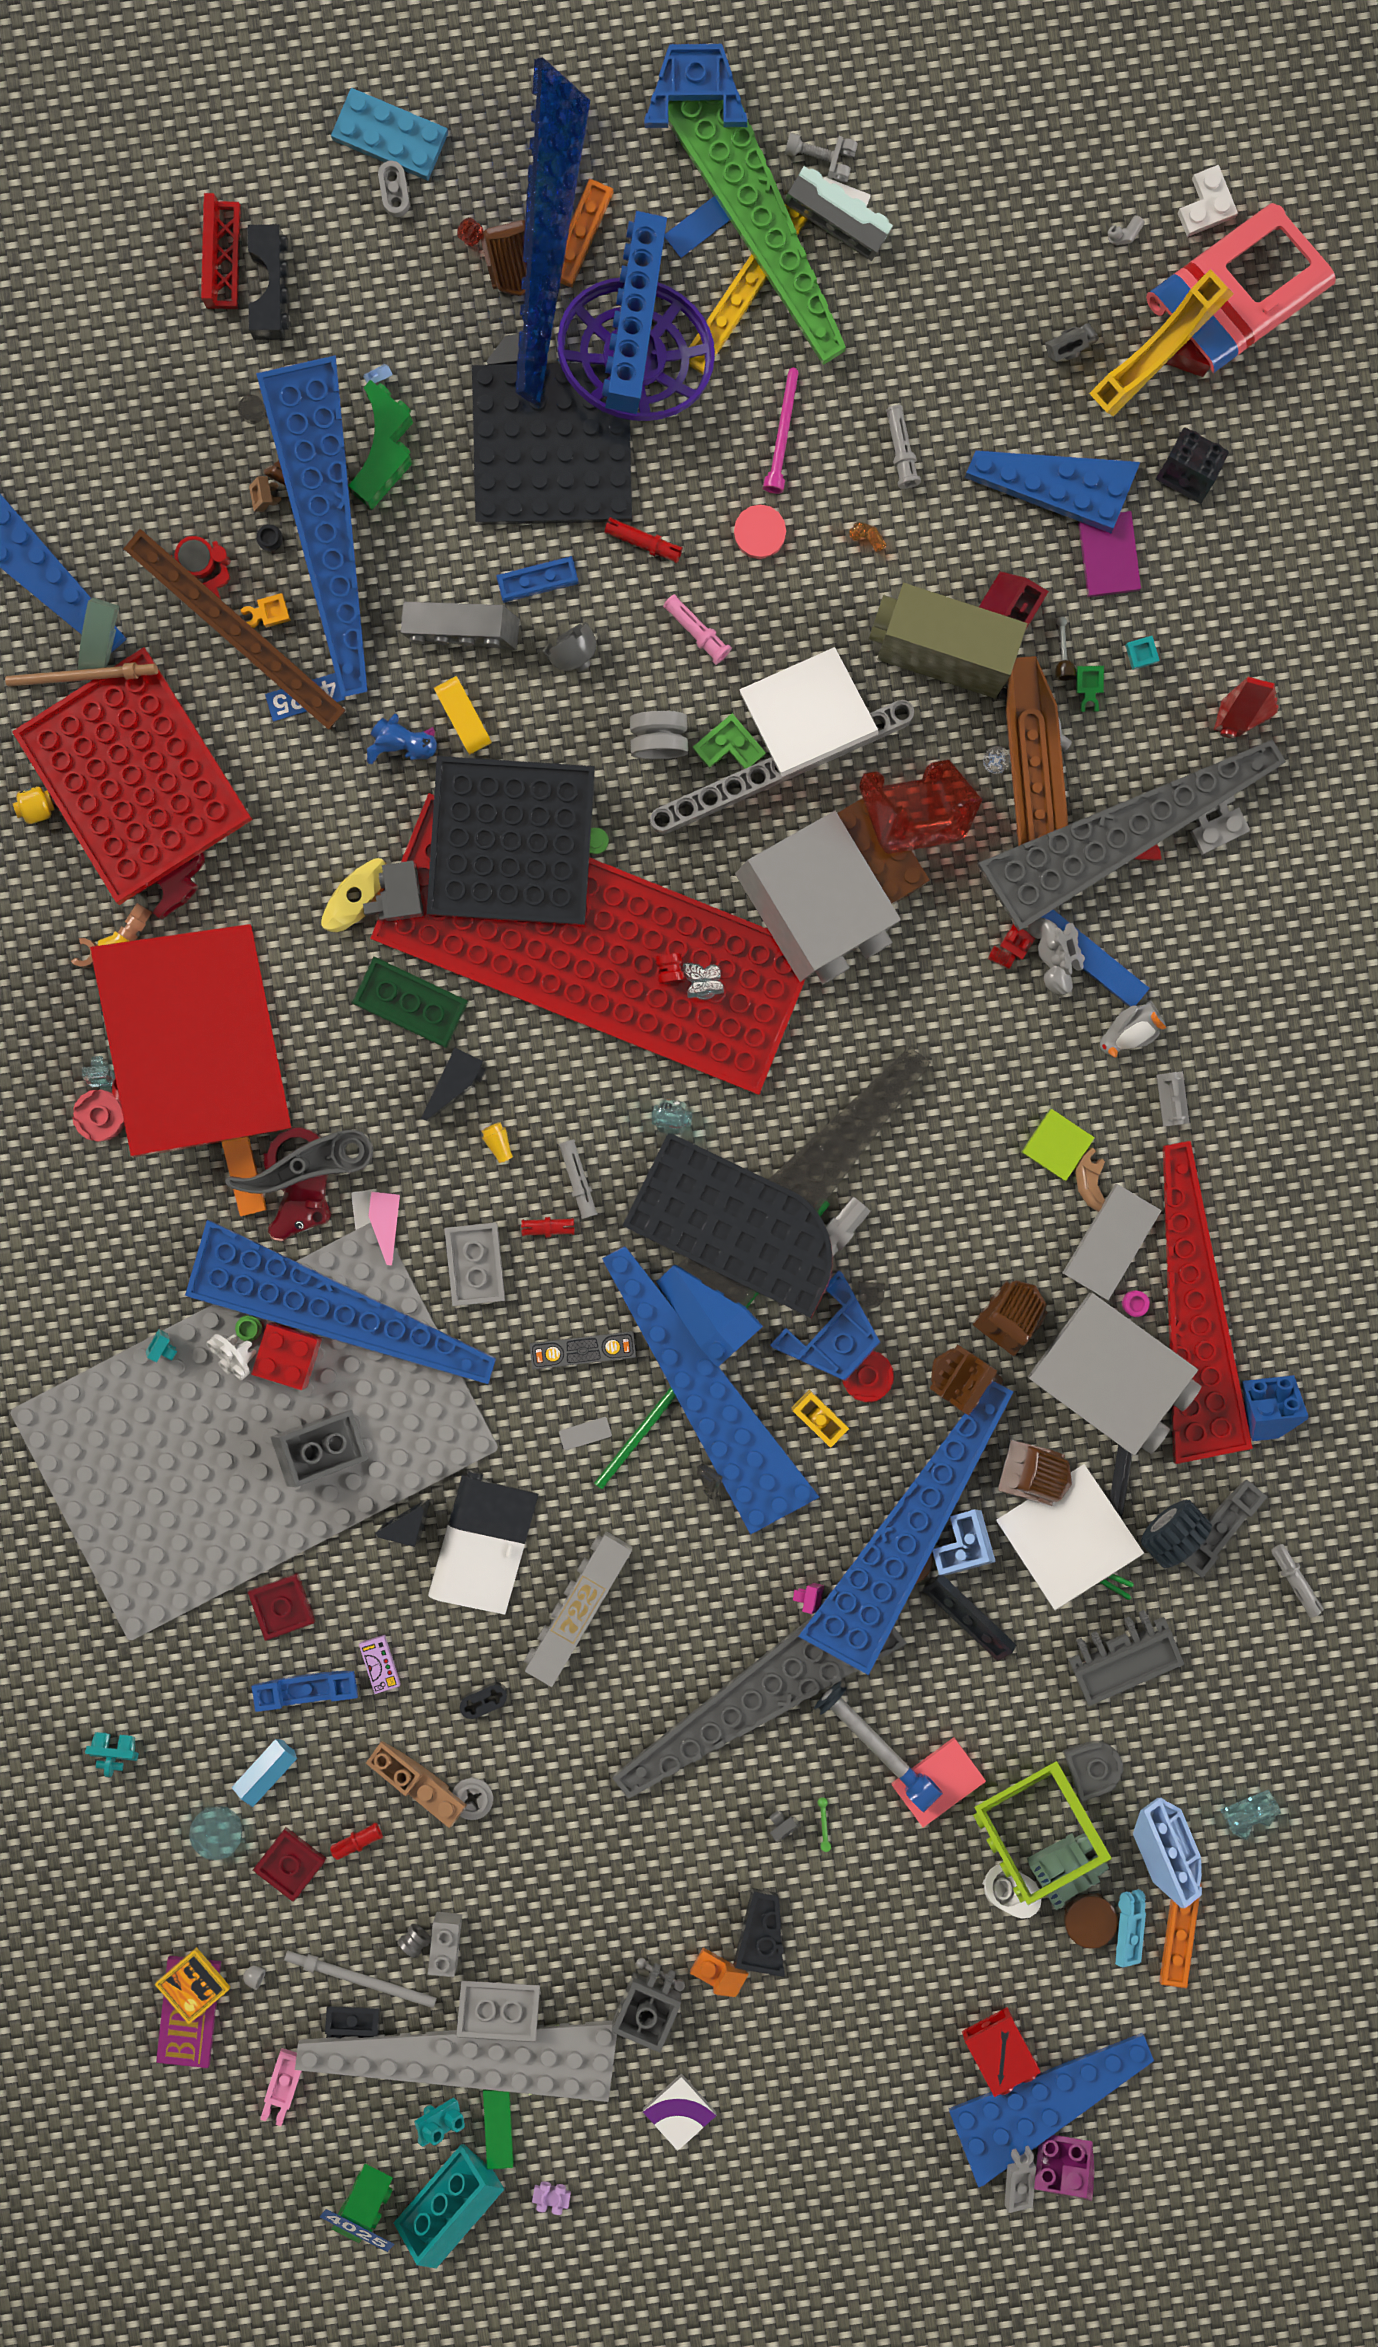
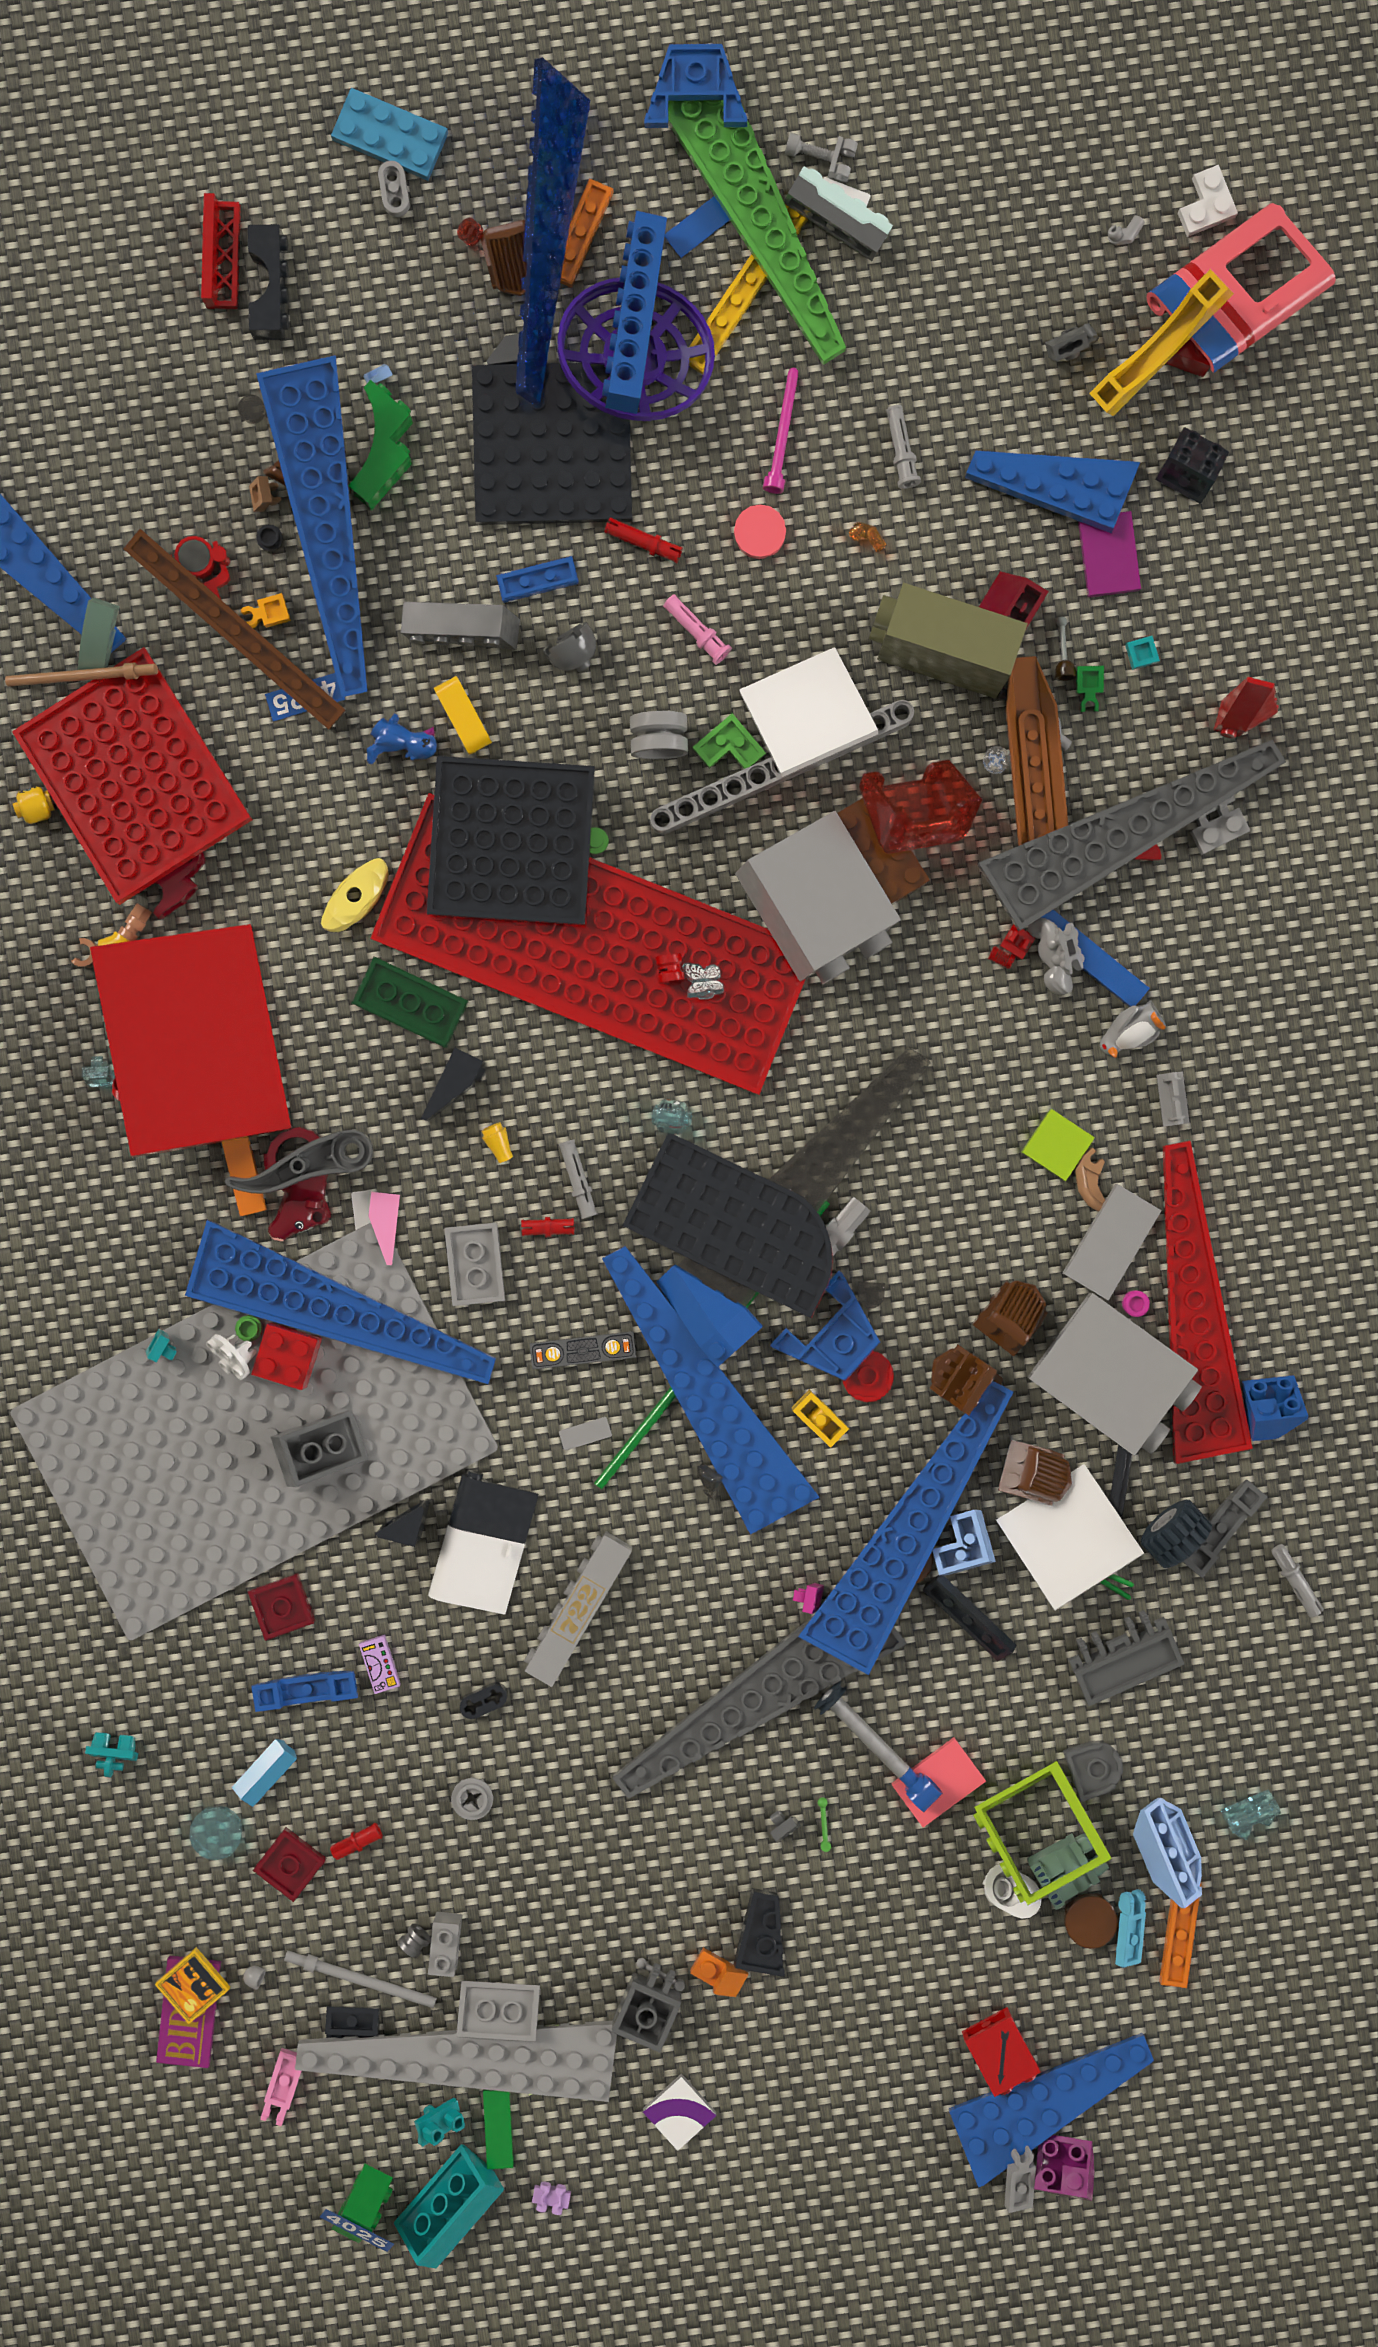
(98, 1116): coral tile -> none
(401, 896): dark grey hinge -> none
(417, 1782): medium nougat slope -> none

